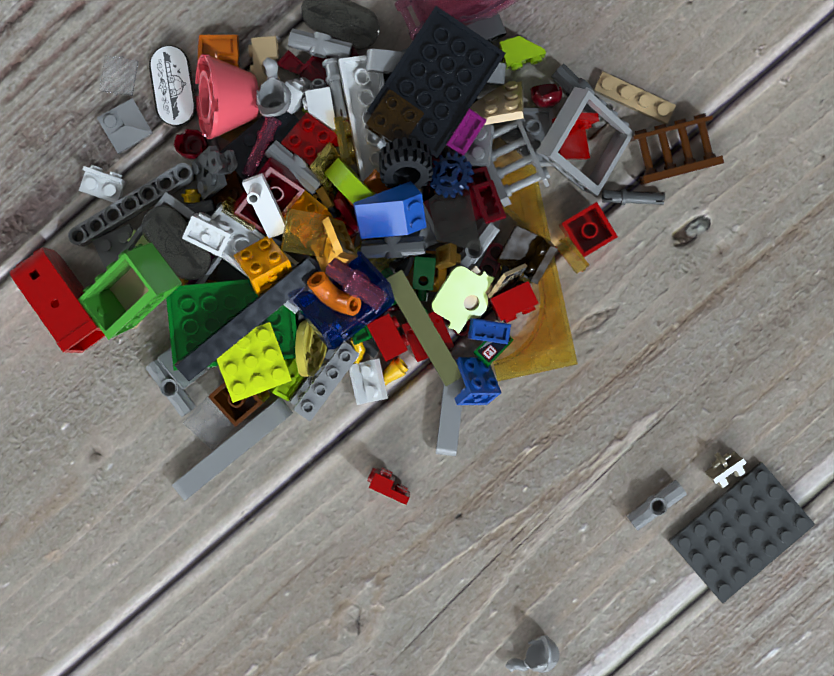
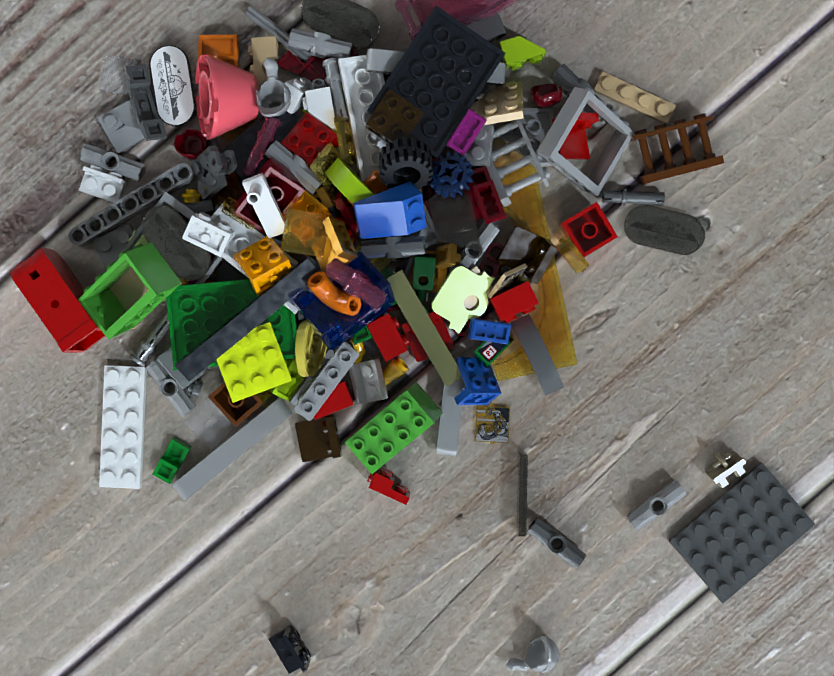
(101, 158): none -> light grey piece
(123, 427): none -> white plate
(143, 103): none -> dark grey slope
(150, 347): none -> light grey pin
(172, 460): none -> green slope
(194, 388): none -> dark grey plate
(274, 30): none -> light grey axle
(290, 649): none -> black bracket
(318, 439): none -> dark brown bracket
(338, 400): none -> red slope
(394, 428): none -> bright green hose
(492, 424): none -> piece
(522, 494): none -> clear smoke tile
(537, 354): none -> dark grey slope
(566, 550): none -> dark grey piece
(664, 230): none -> clear smoke tile

